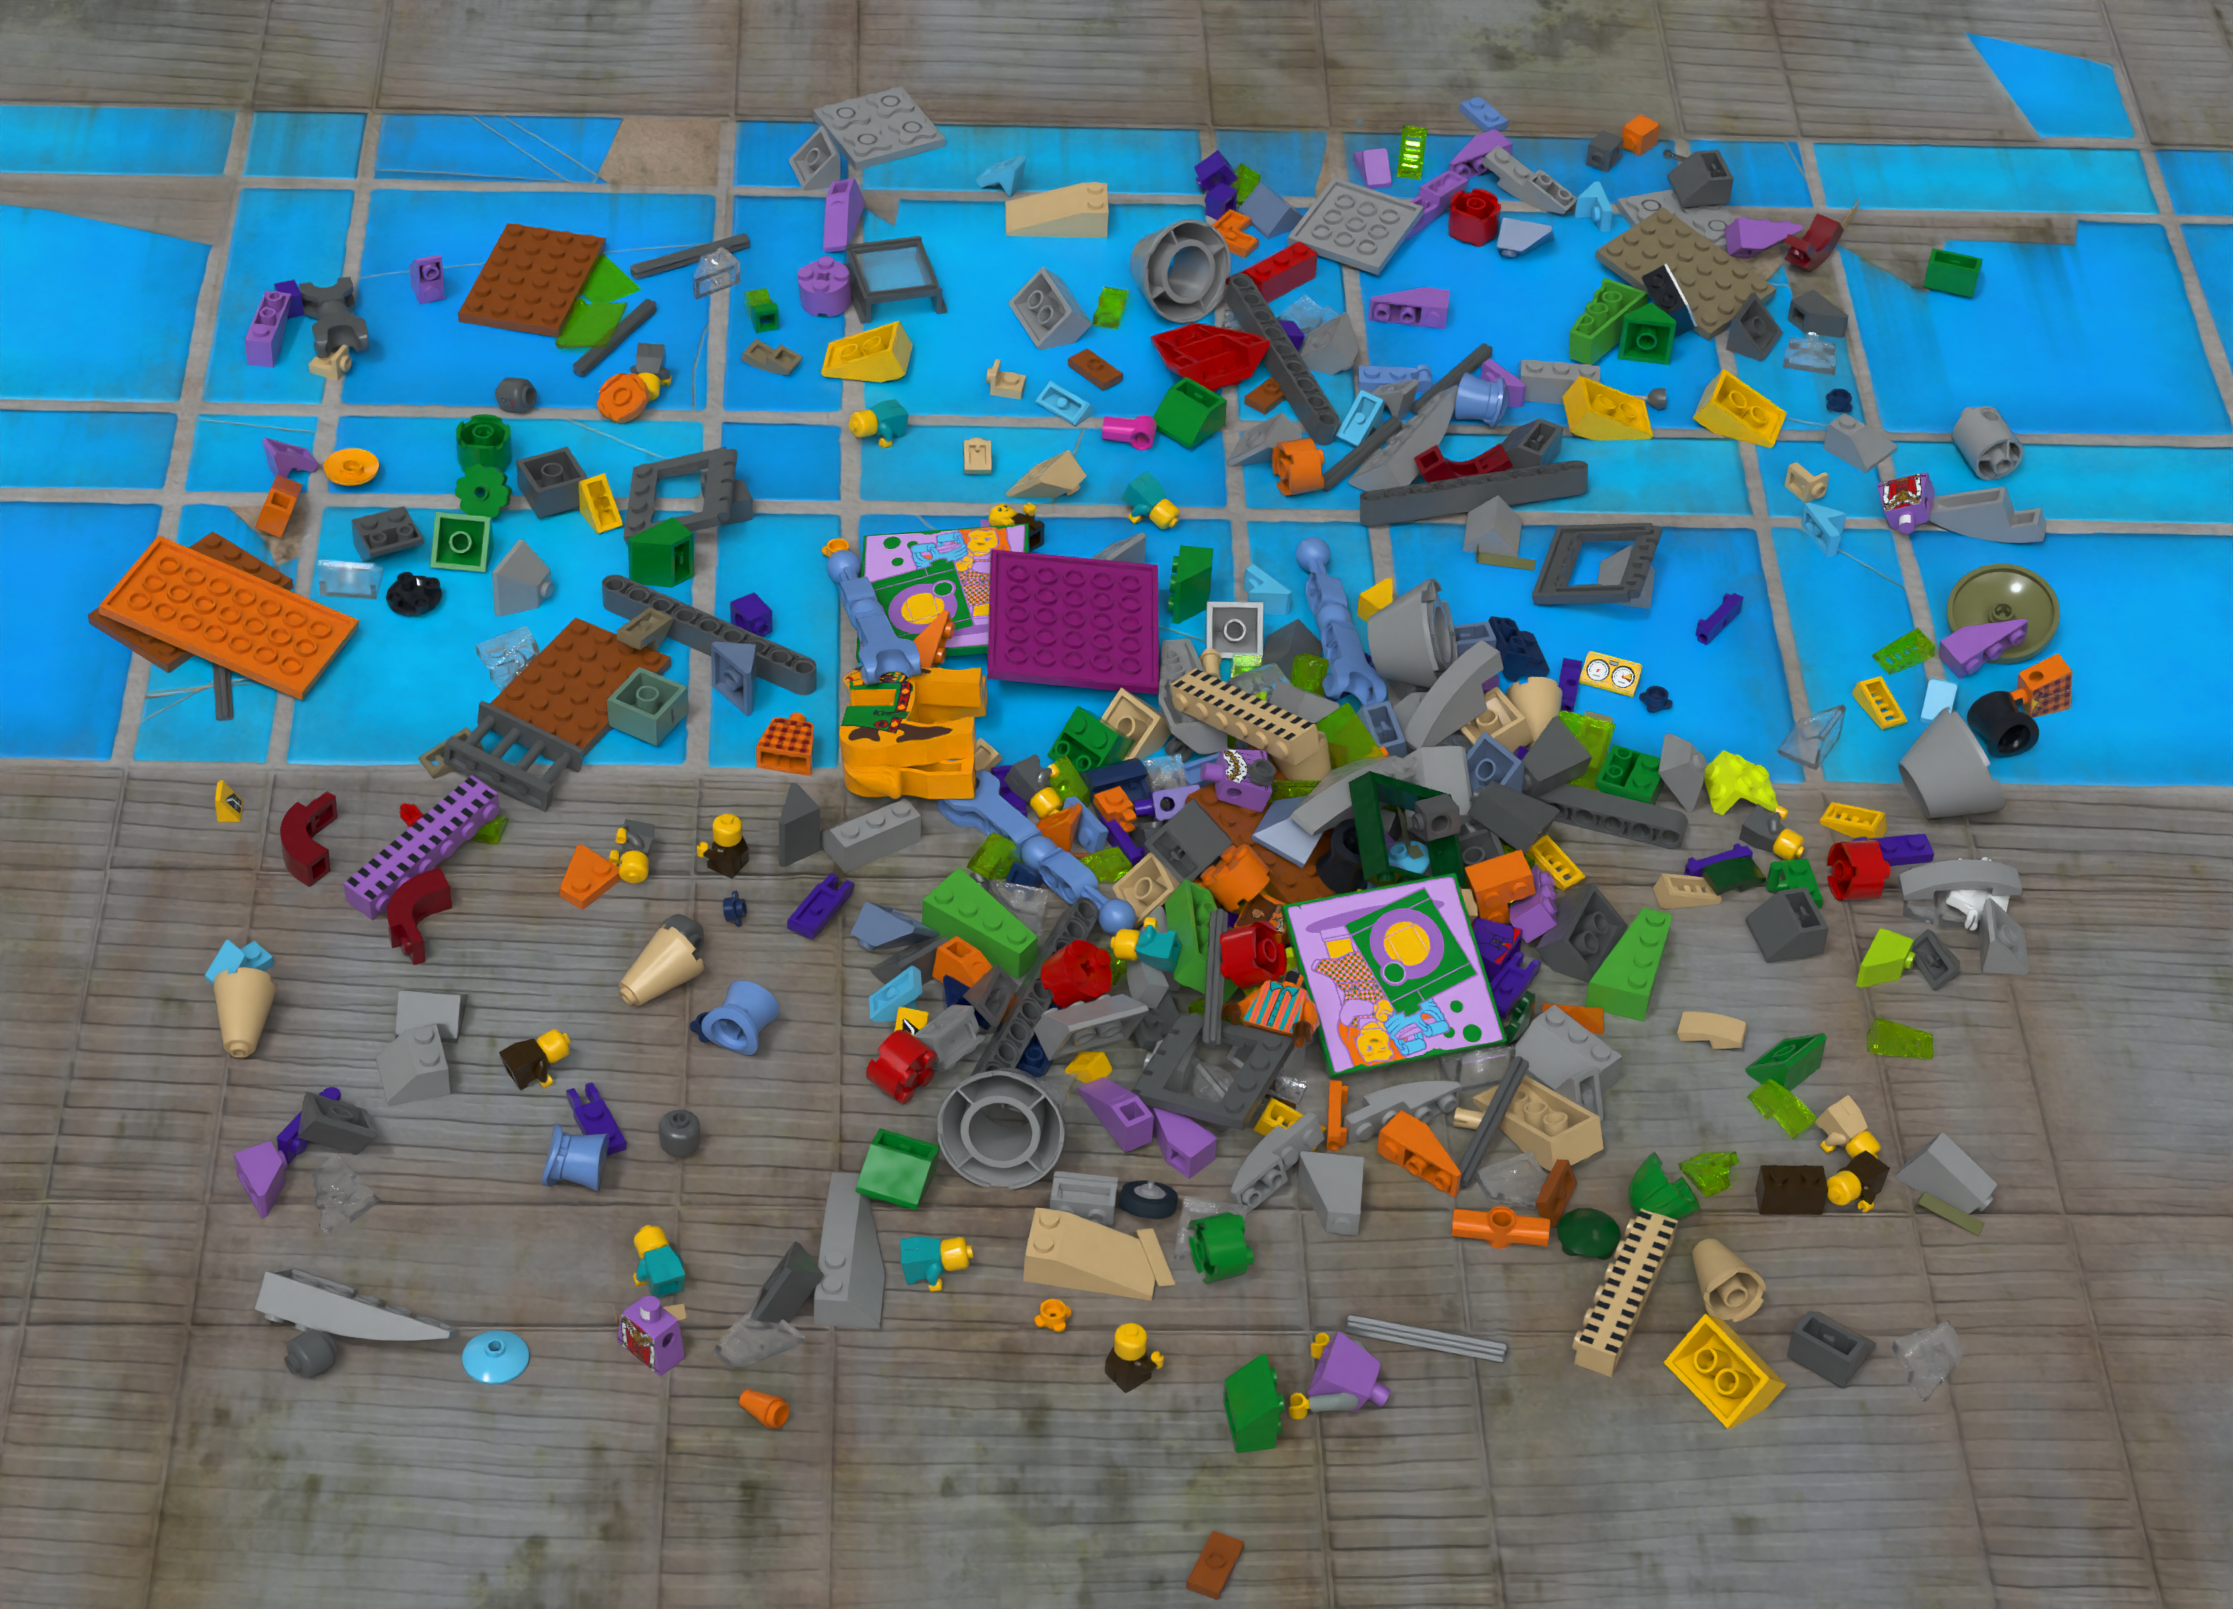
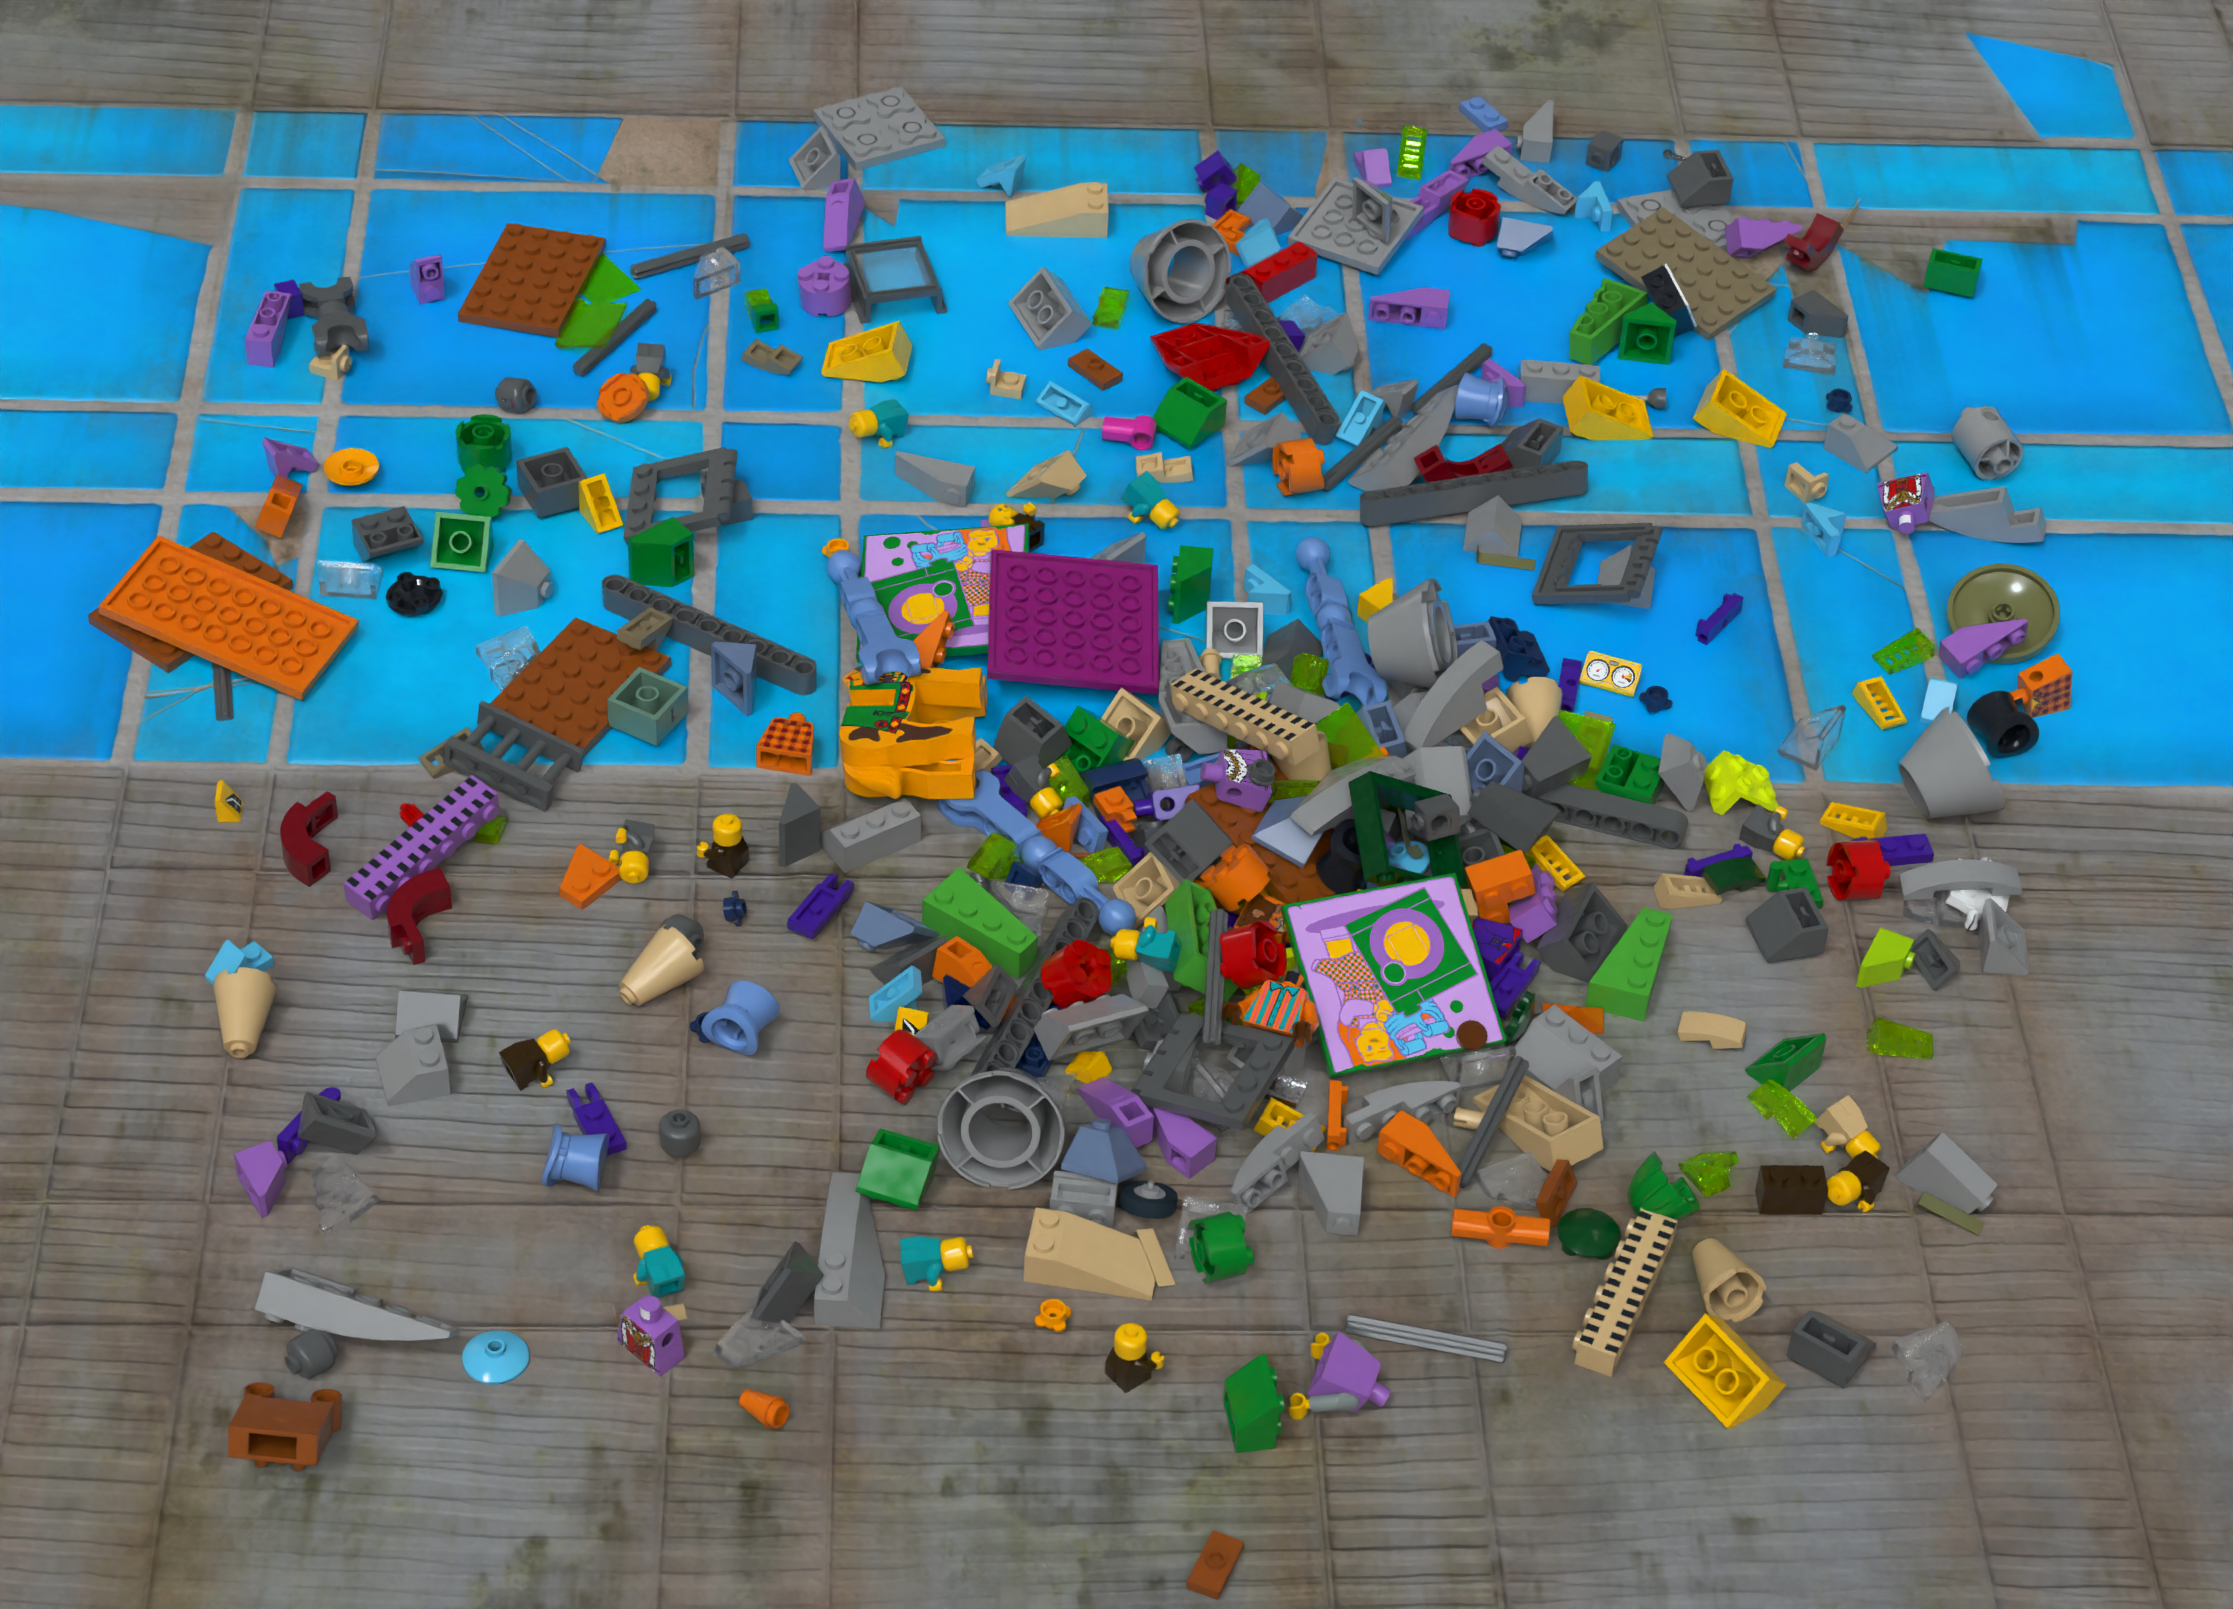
(283, 1428): none -> dark orange piece
(751, 614): dark purple brick -> none
(937, 478): none -> light grey slope
(977, 456): tan bracket -> none
(1030, 731): none -> dark grey slope
(1103, 1153): none -> sand blue slope
(1165, 471): none -> tan slope
(1258, 243): none -> medium azure slope
(1372, 208): none -> light grey slope
(1372, 376): medium blue plate -> none
(1471, 1035): none -> reddish brown piece
(1537, 135): none -> light grey slope
(1640, 135): orange brick -> none
(1753, 330): dark grey slope -> none

